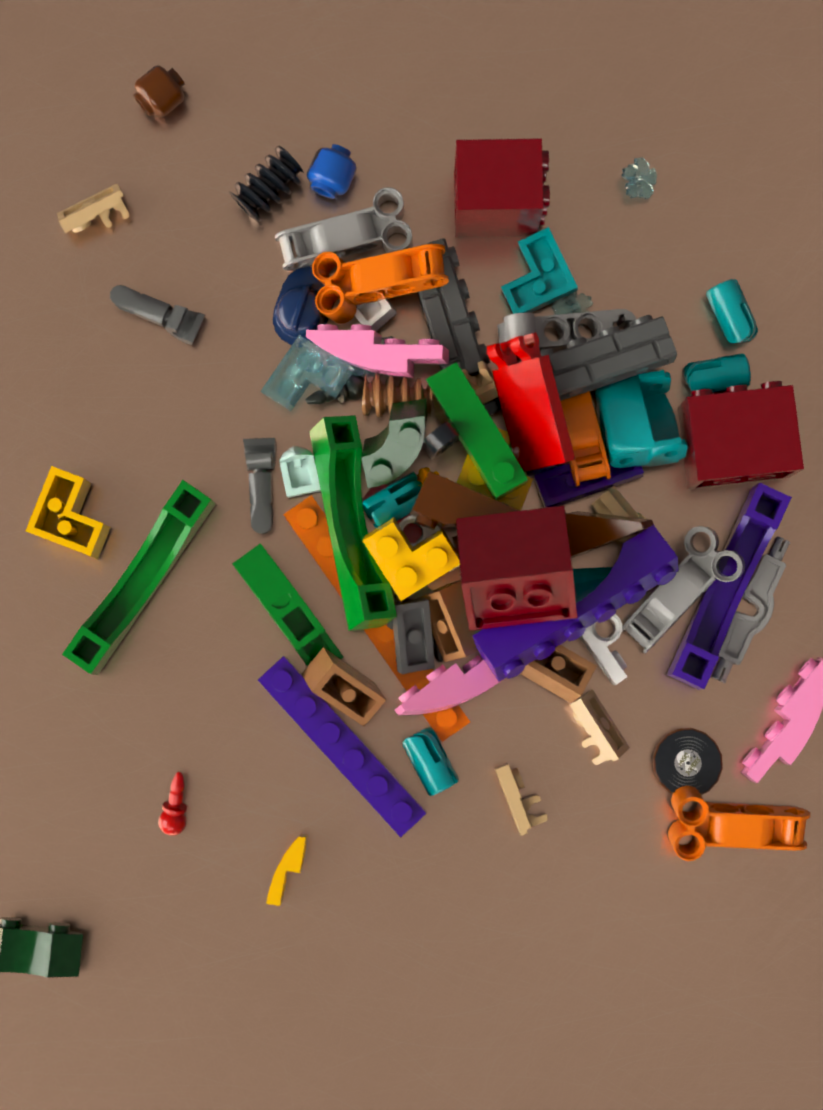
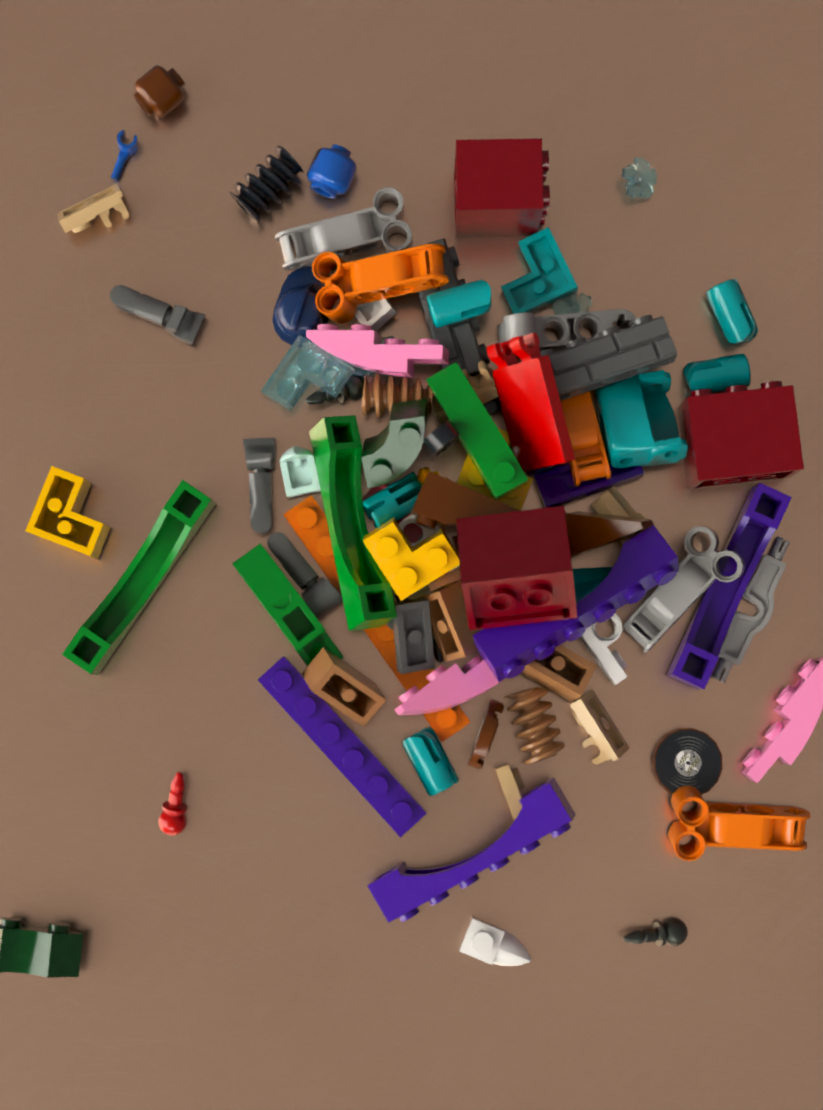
(125, 151): none -> blue hand
(291, 861): yellow slope -> none
(319, 594): none -> dark grey piece
(404, 888): none -> dark purple arch
(459, 303): none -> teal arm
(485, 734): none -> reddish brown tile
(493, 945): none -> white plate
(535, 724): none -> medium nougat piece
(670, 932): none -> pearl dark grey bar

